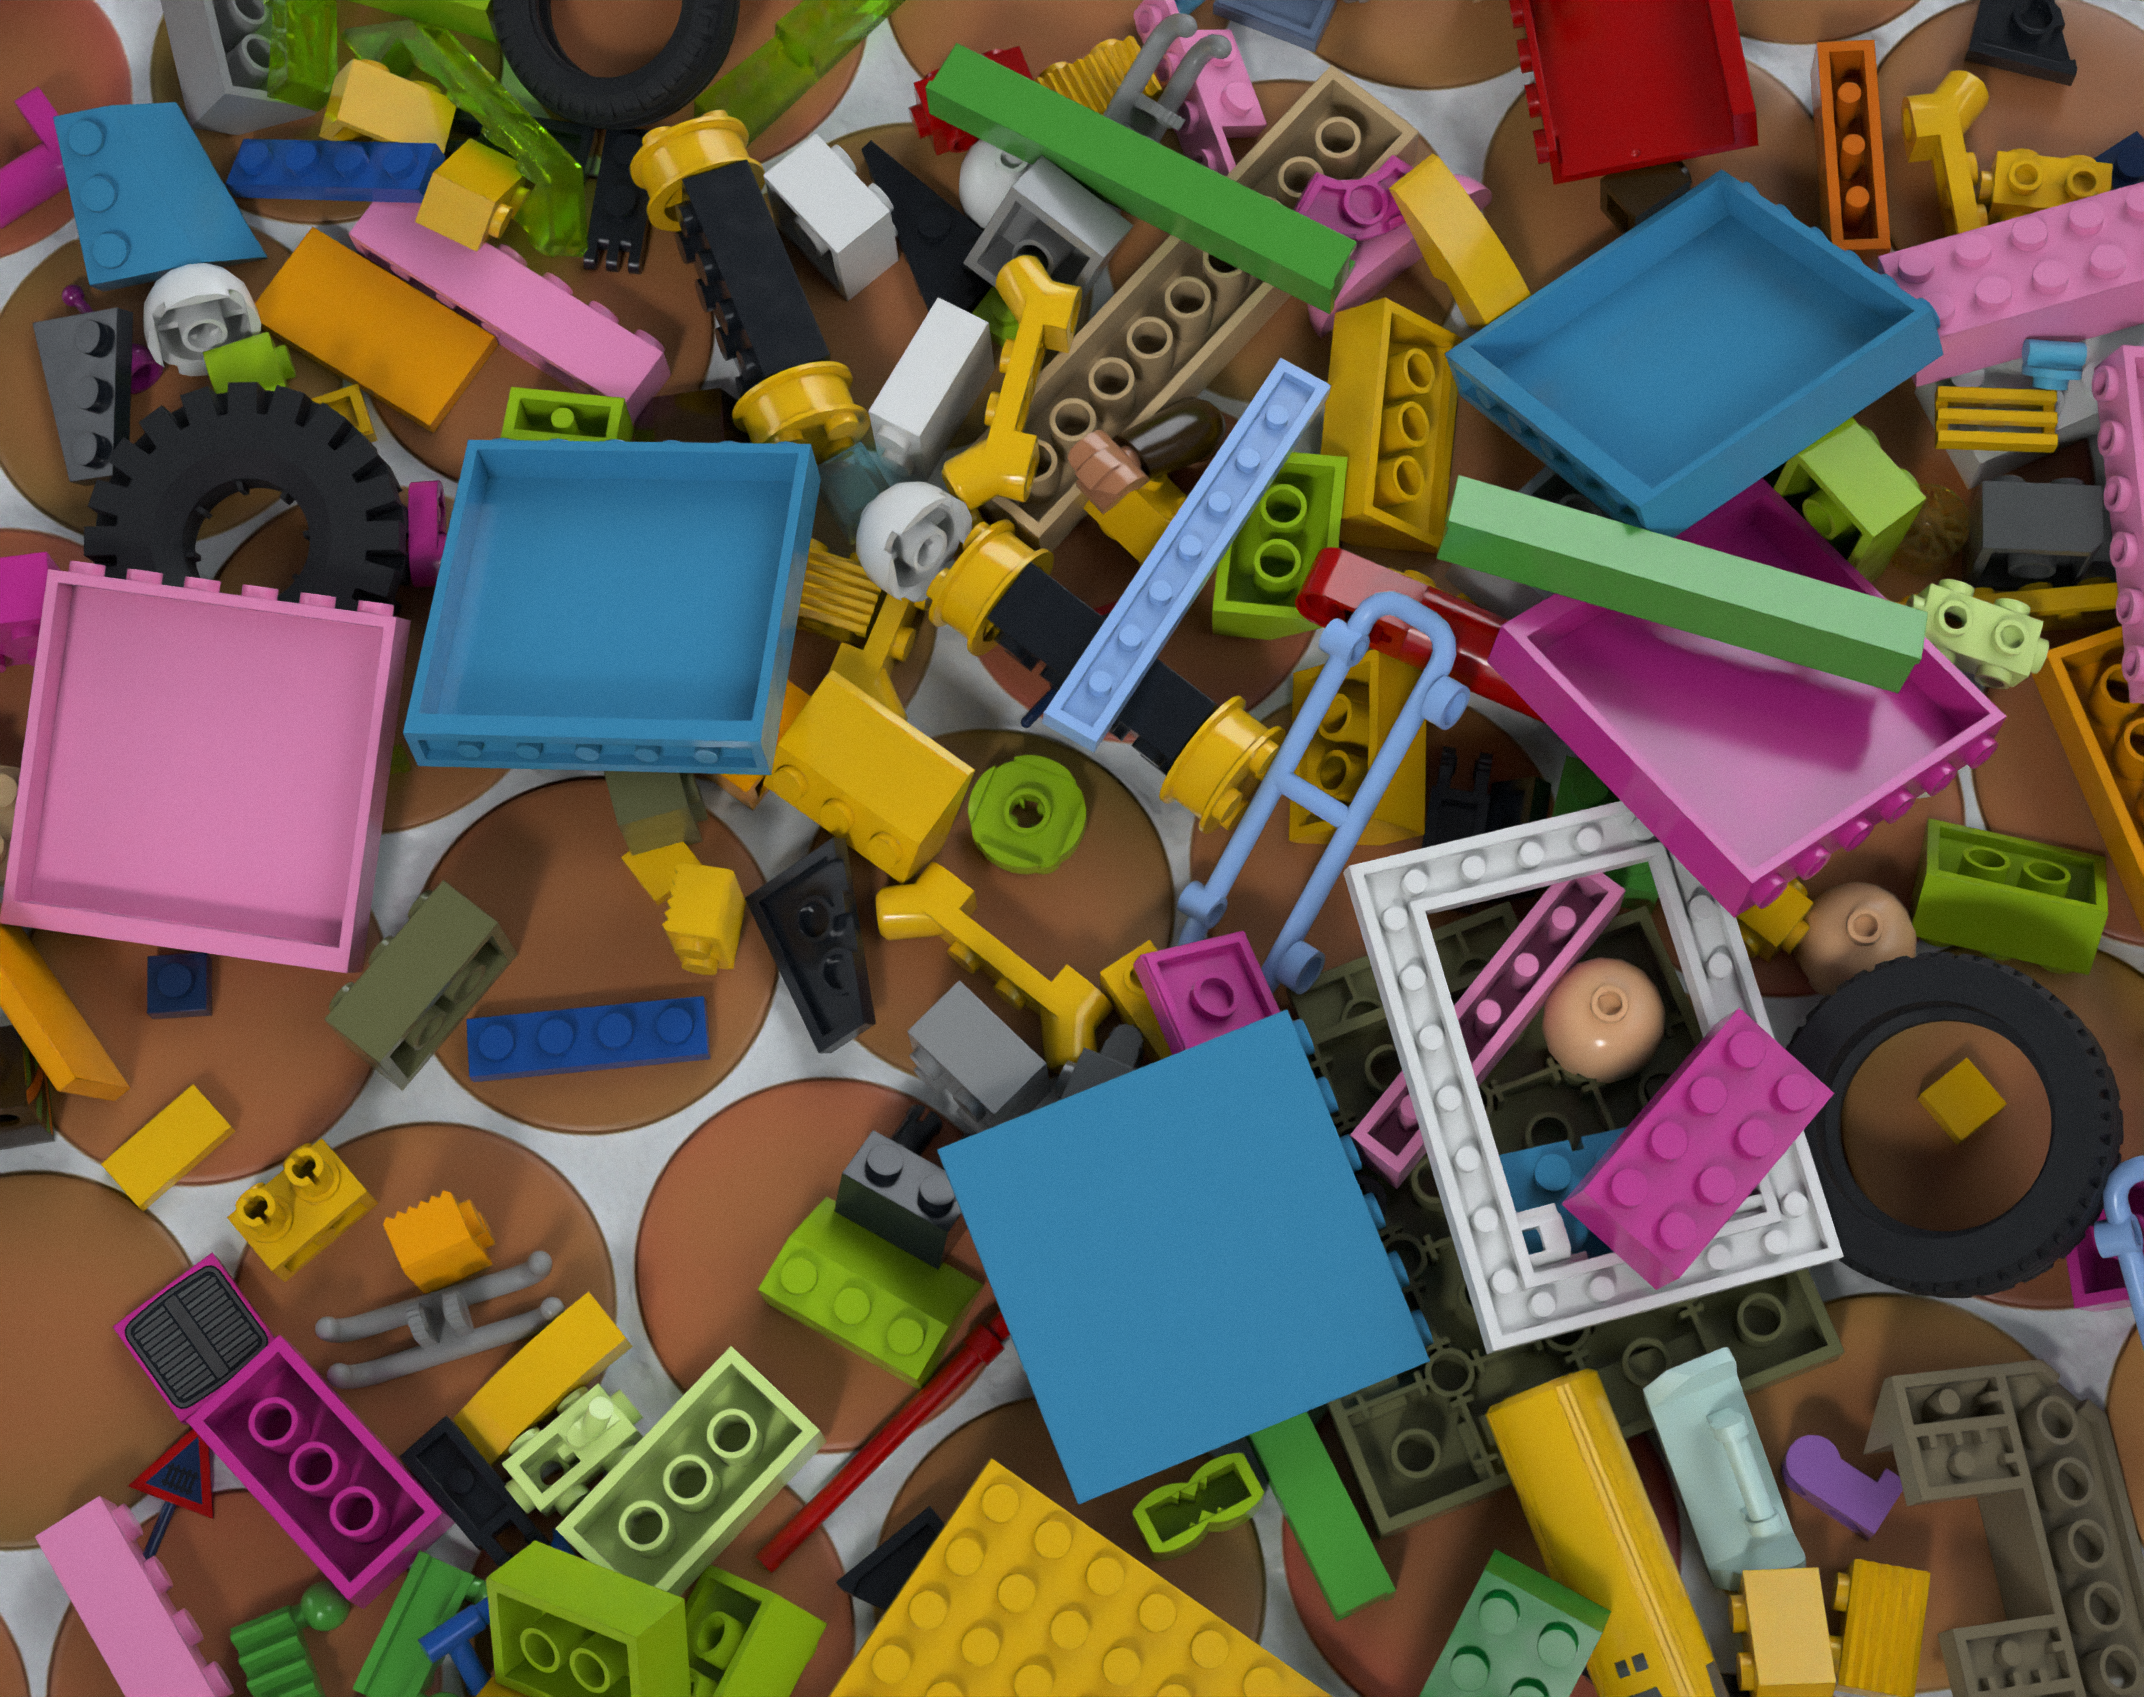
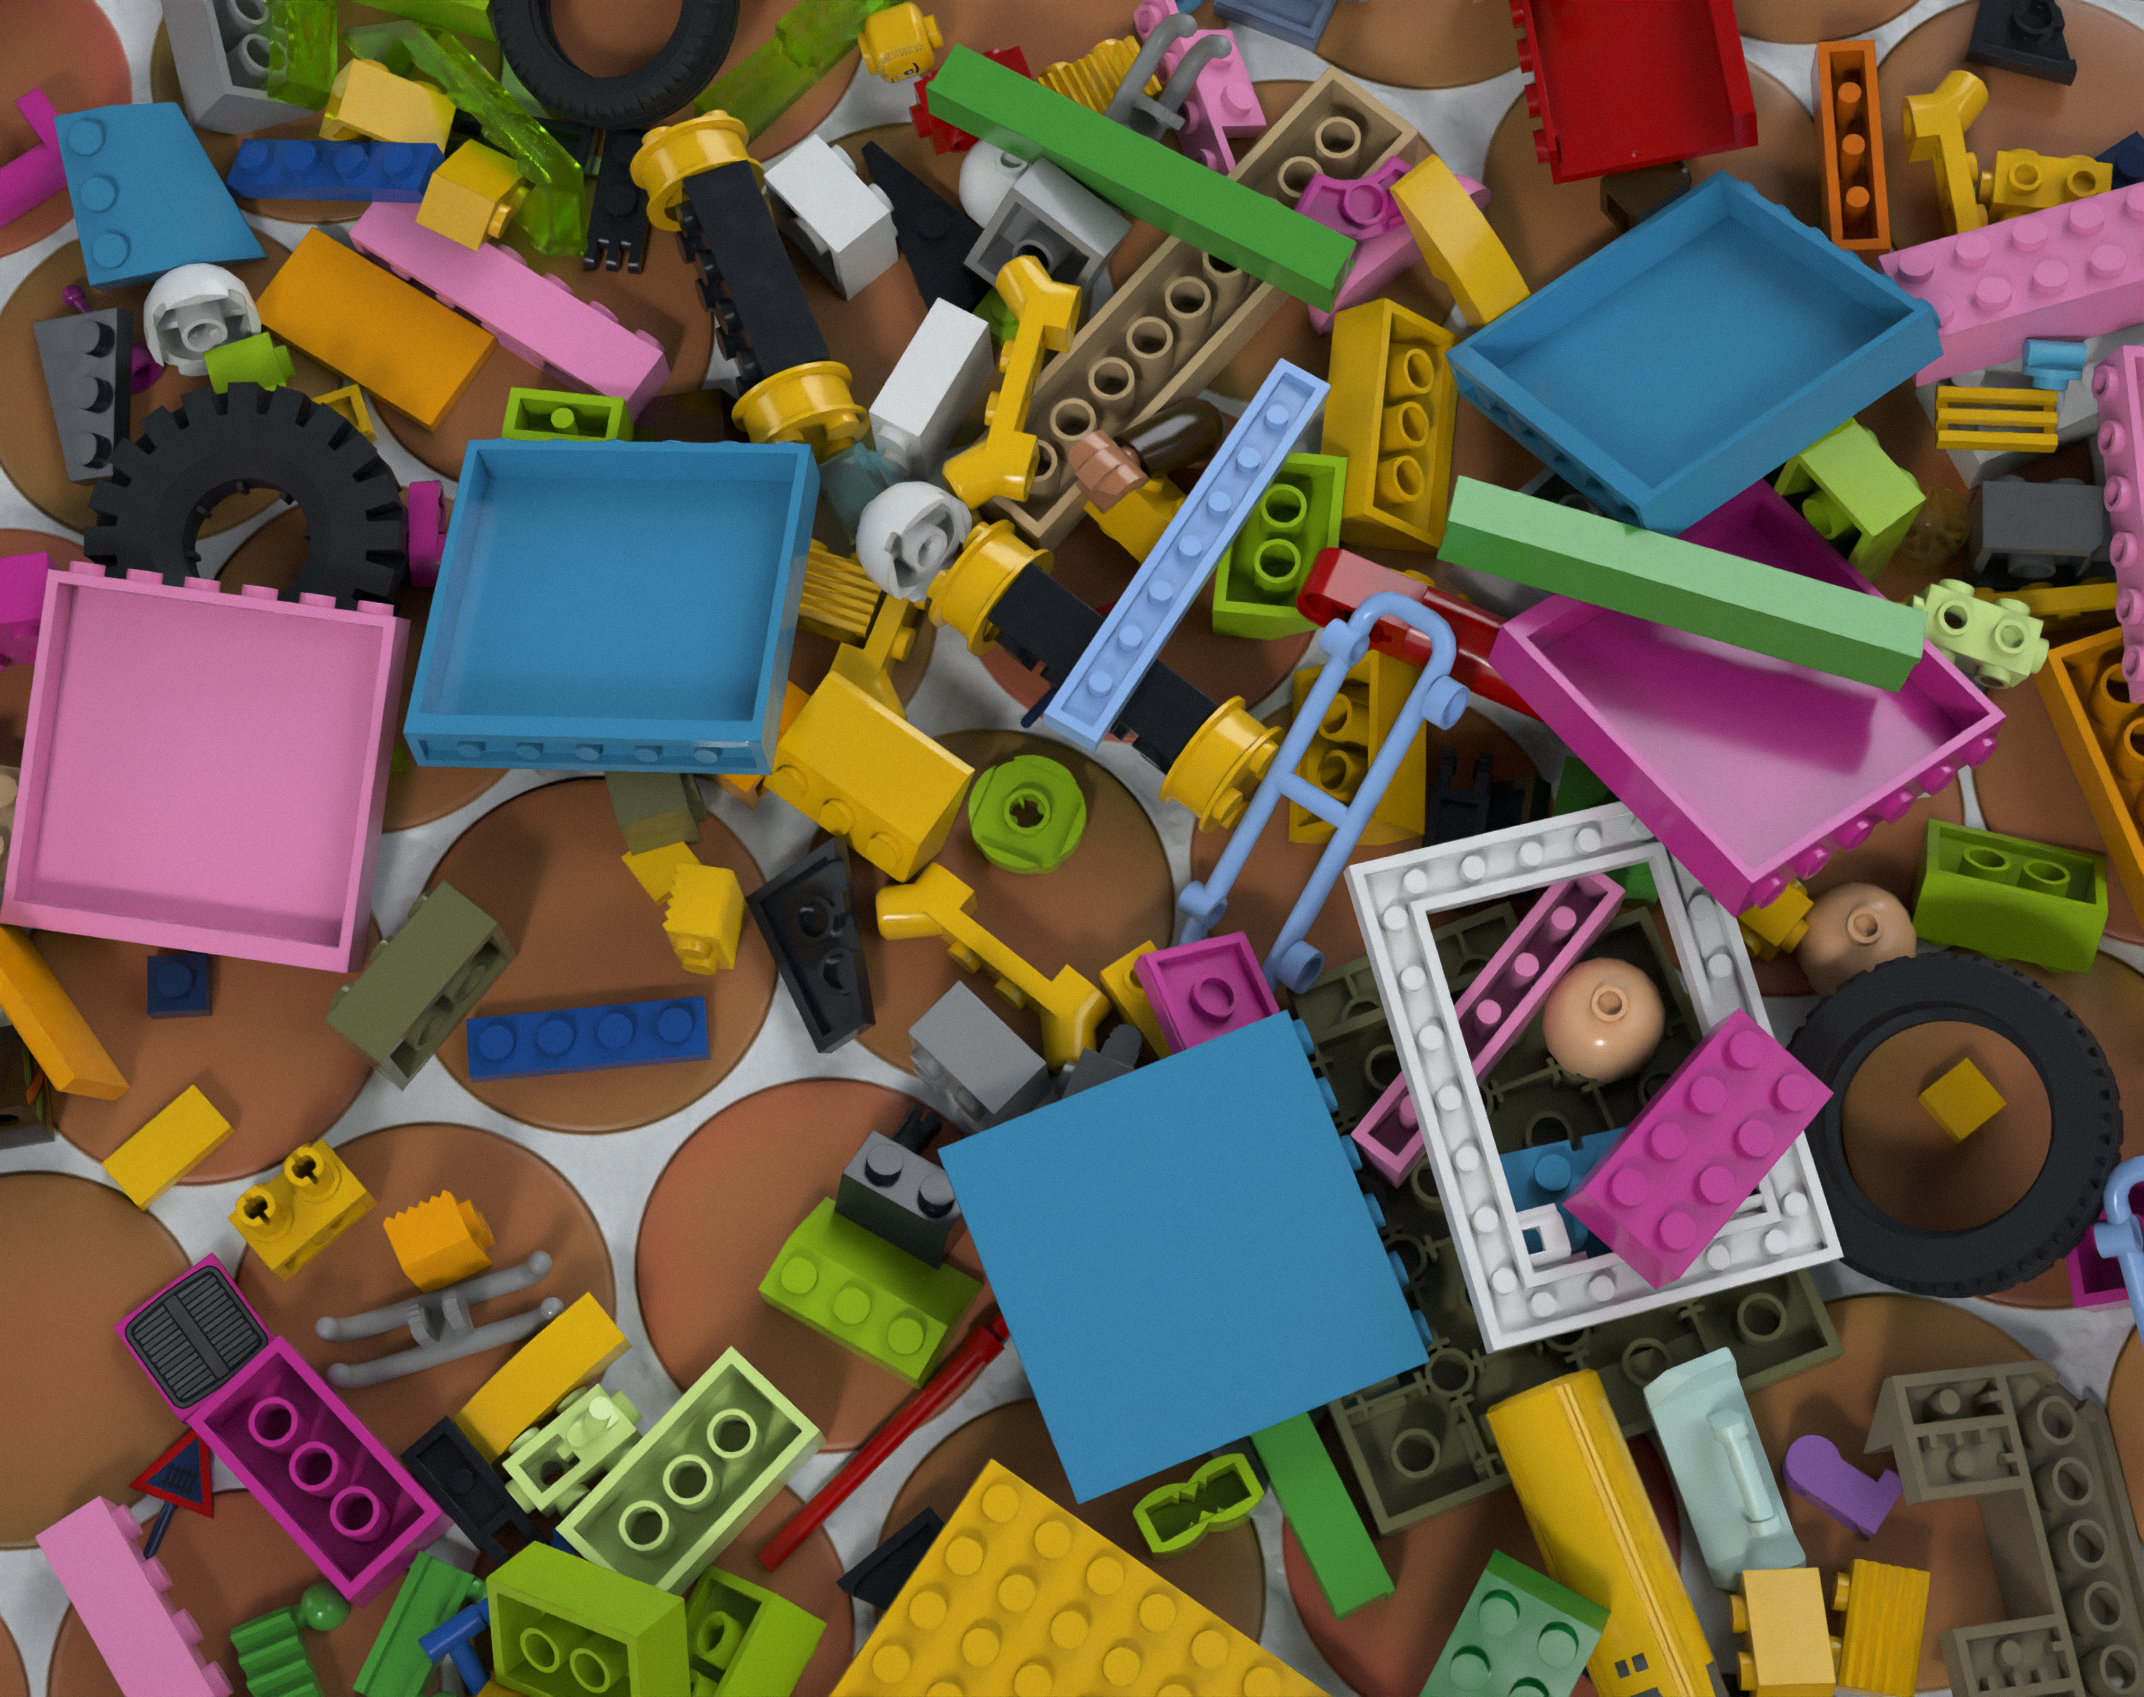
(900, 42): none -> yellow head

